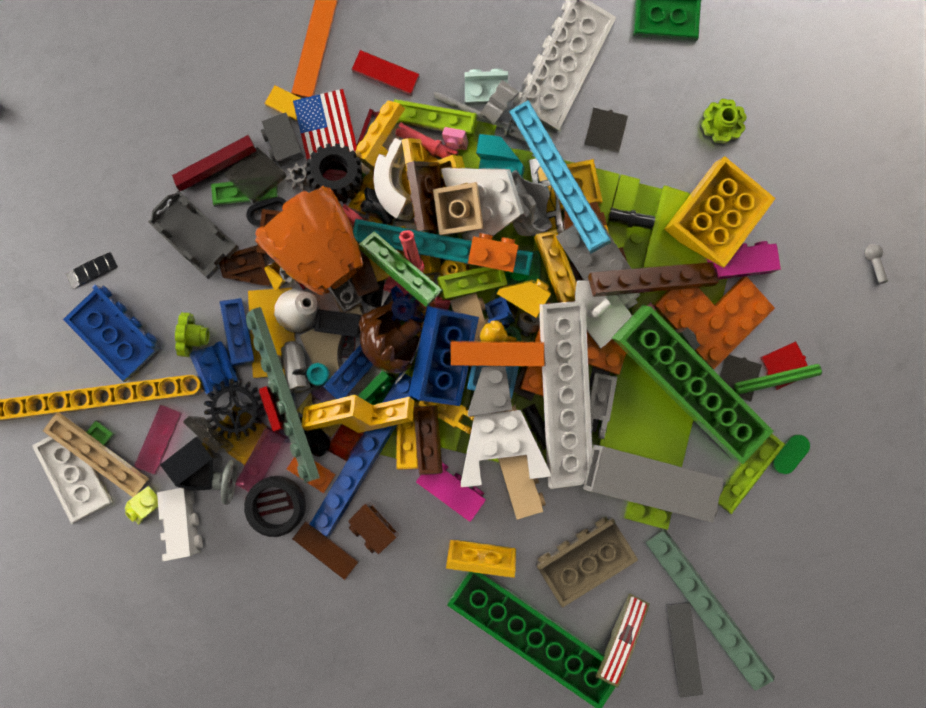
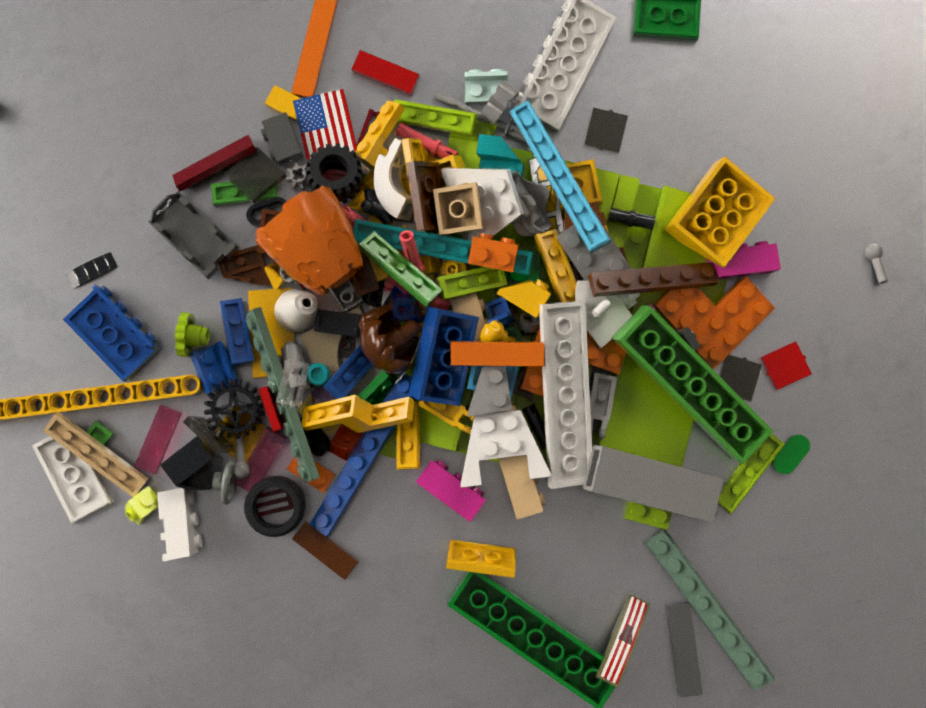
(241, 469): none -> light grey bar
(280, 398): none -> clear tile
(373, 528): reddish brown slope -> none
(428, 440): reddish brown tile -> none
(455, 138): bright pink plate -> none
(586, 561): dark tan bracket -> none
(724, 121): lime plant -> none
(778, 379): bright green axle -> none

